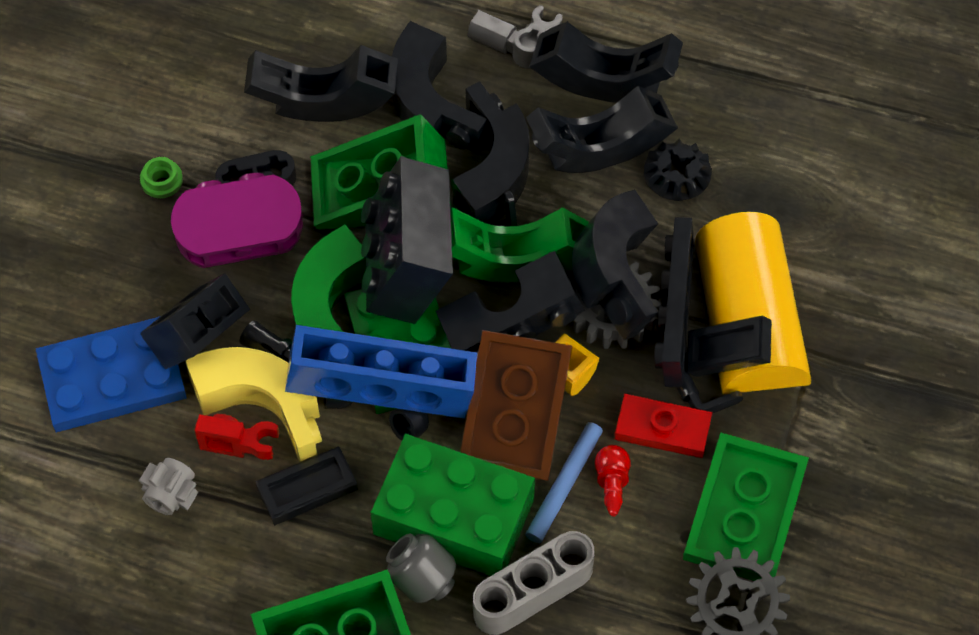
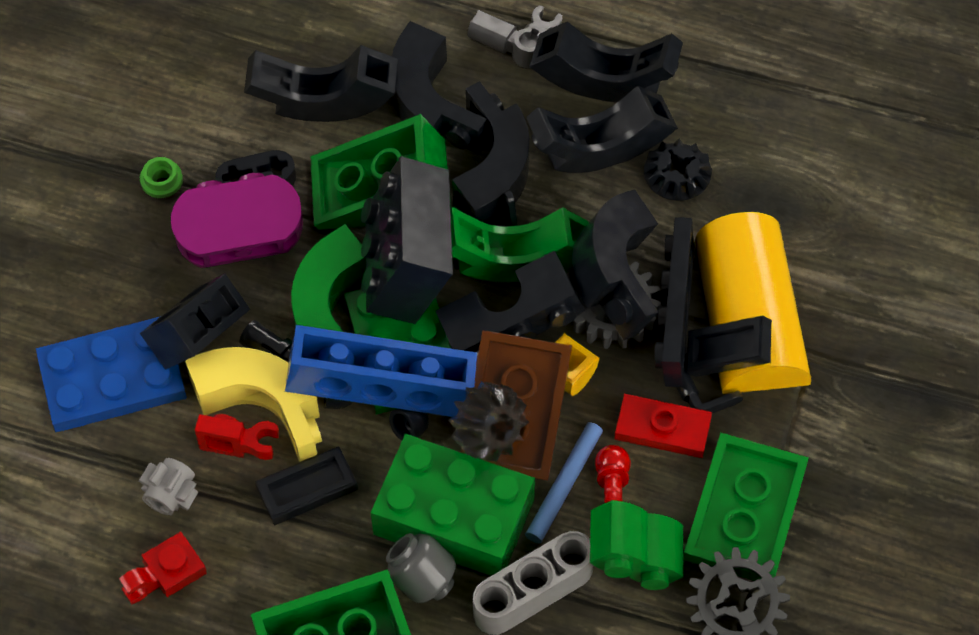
(167, 566): none -> red plate
(489, 421): none -> clear smoke gear
(636, 544): none -> green brick

